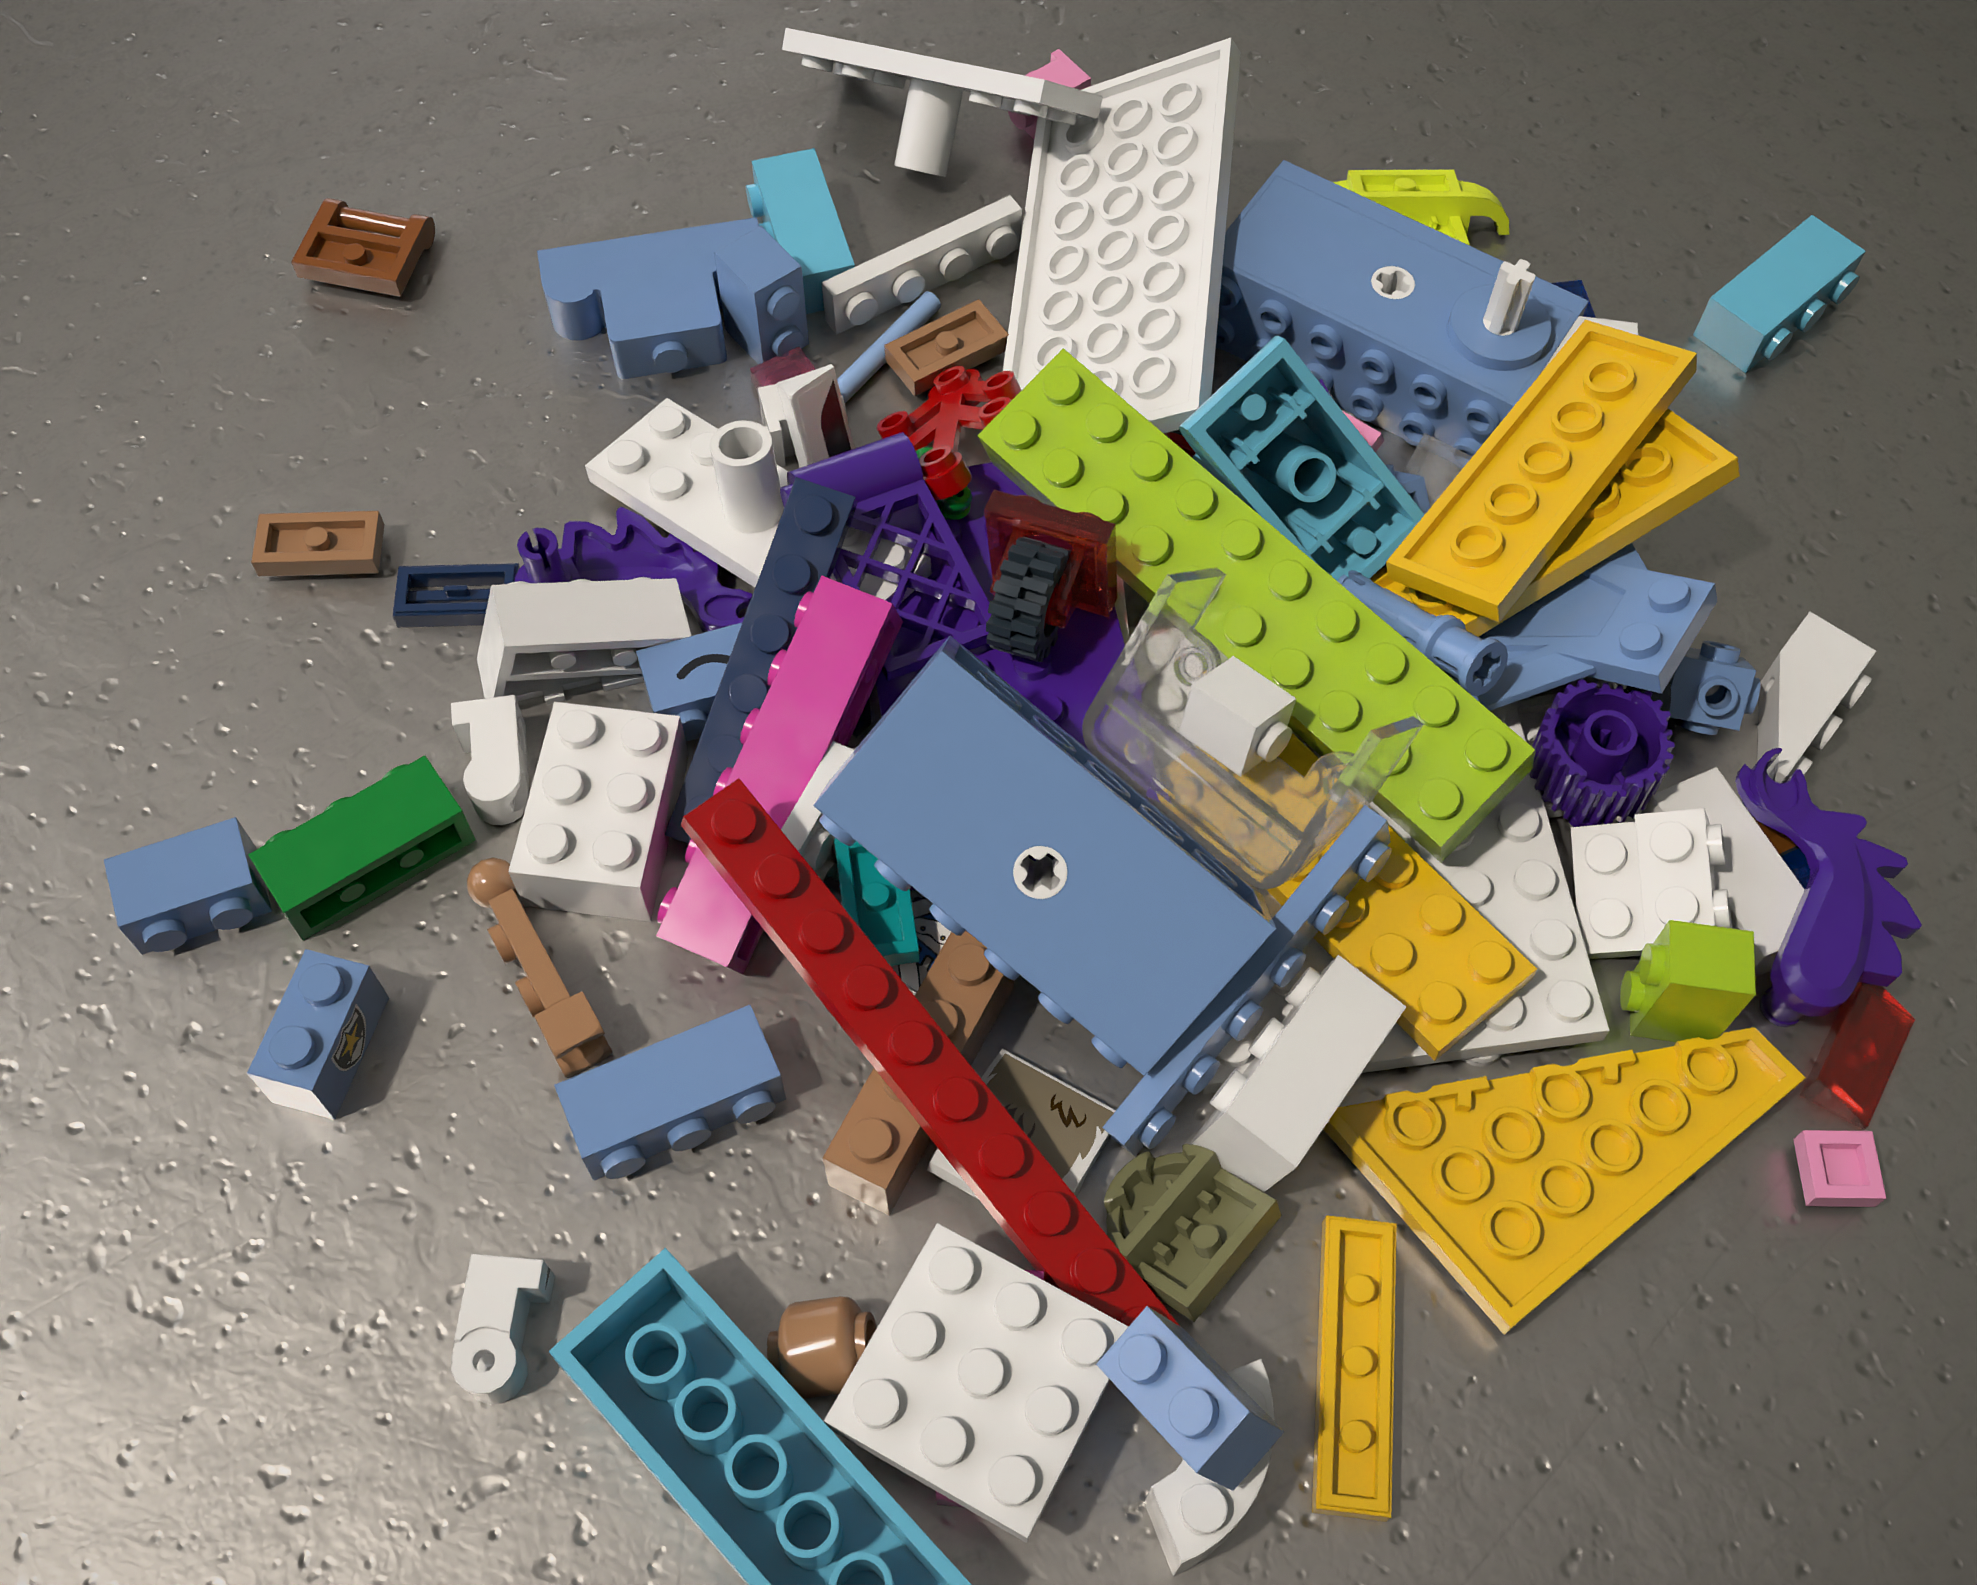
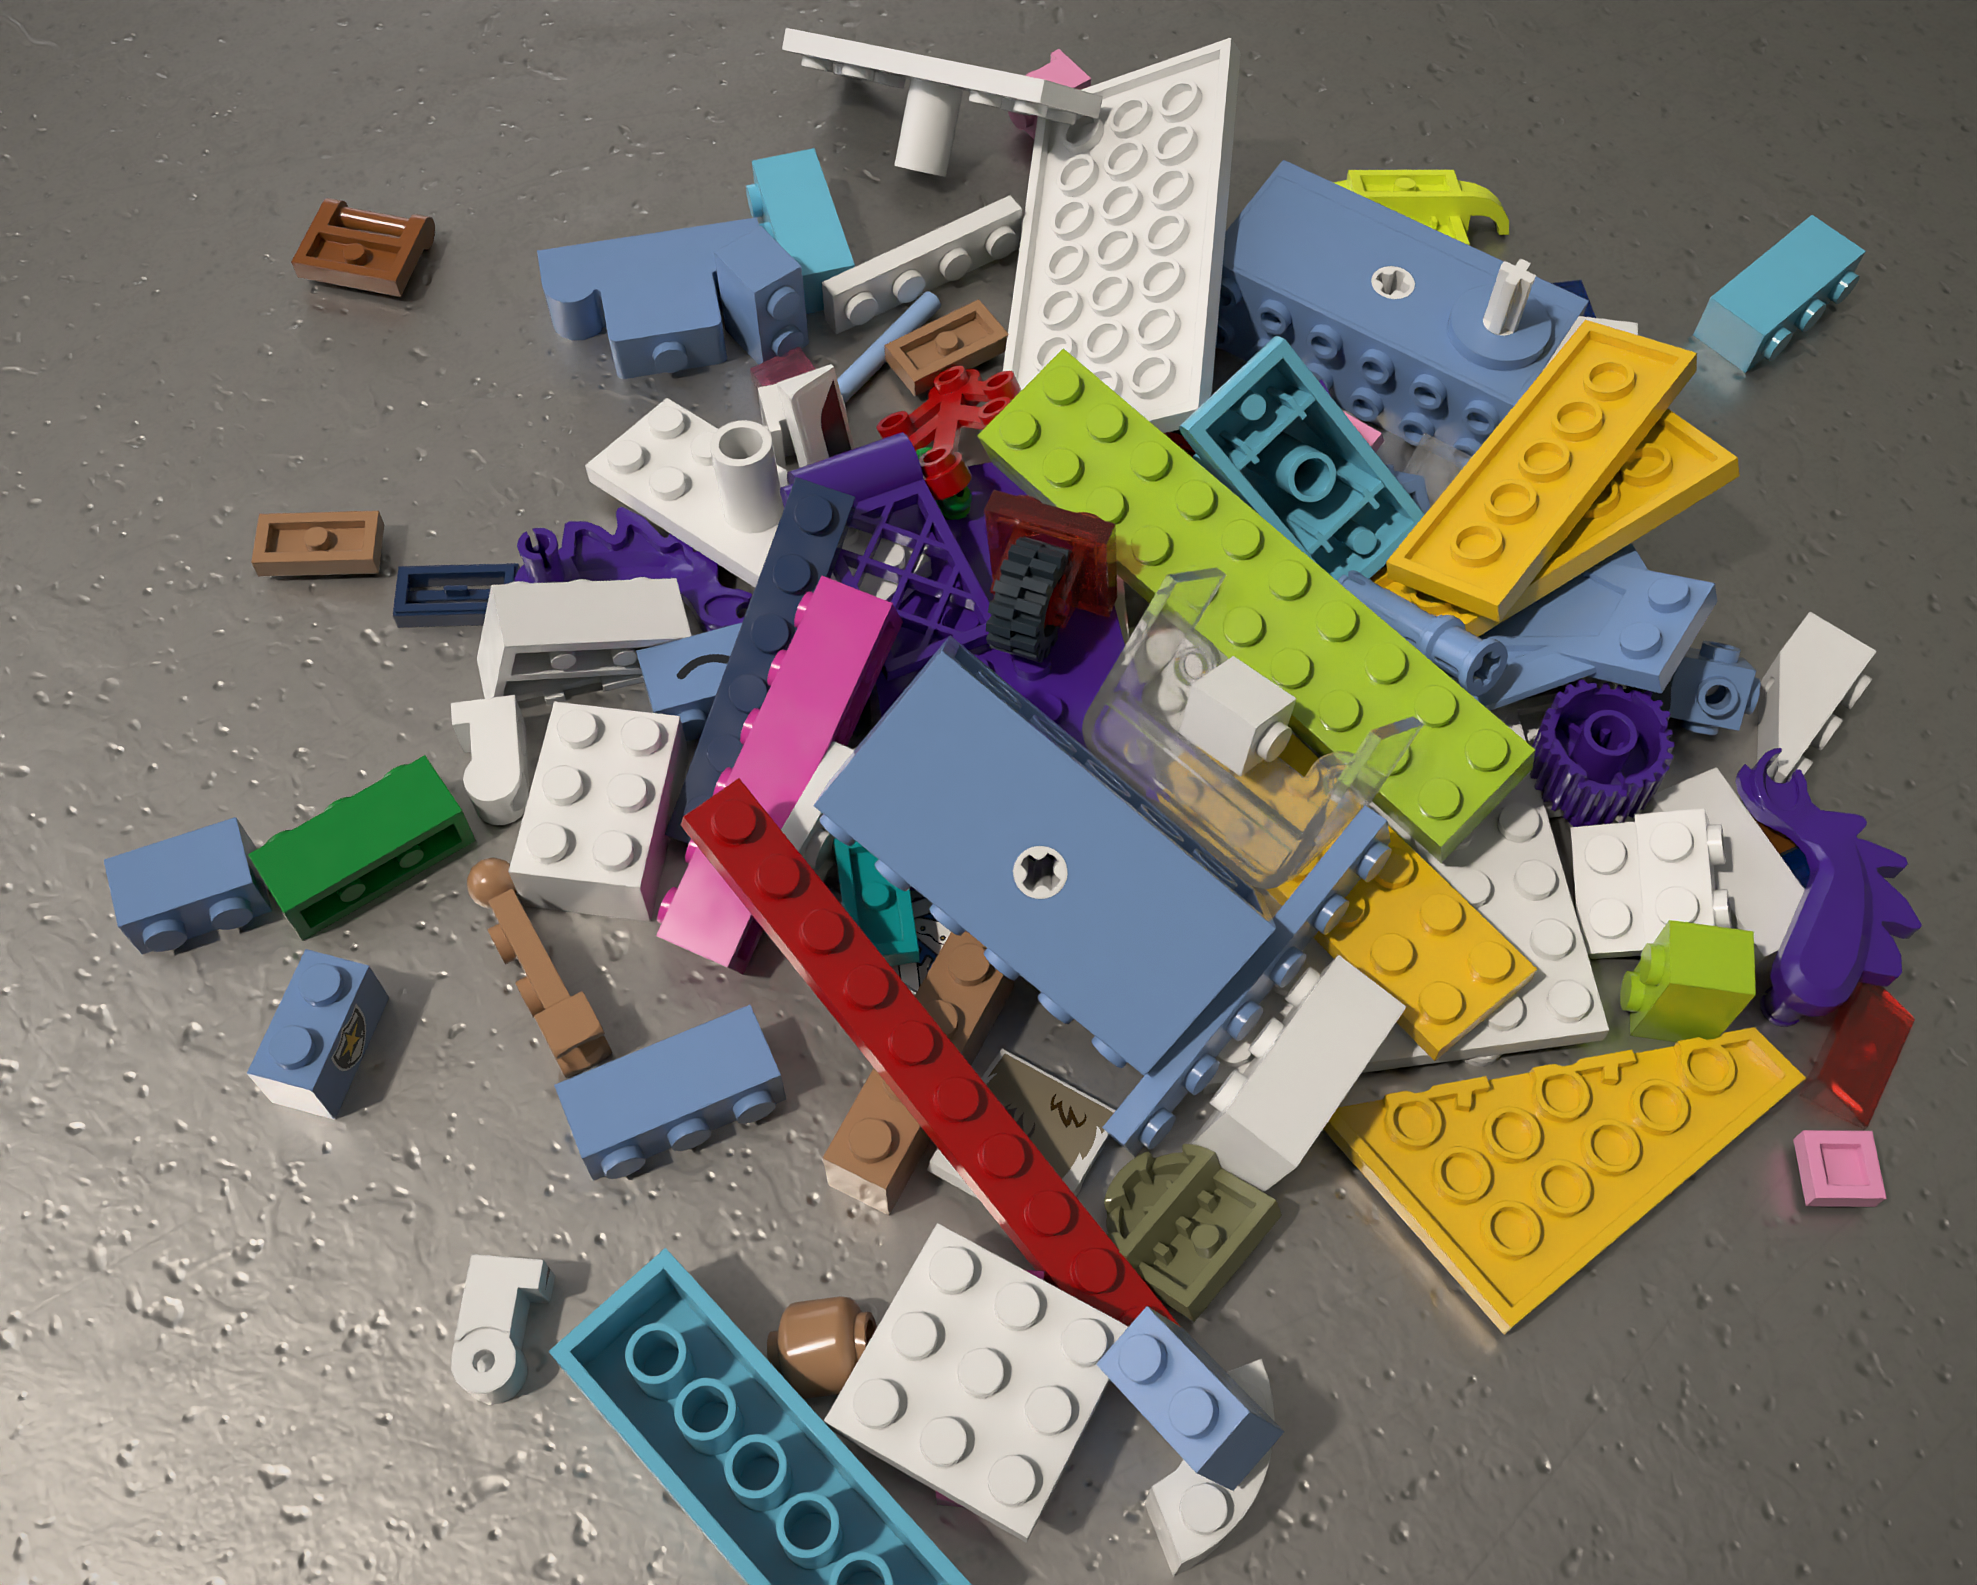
(1355, 1370): yellow tile -> none

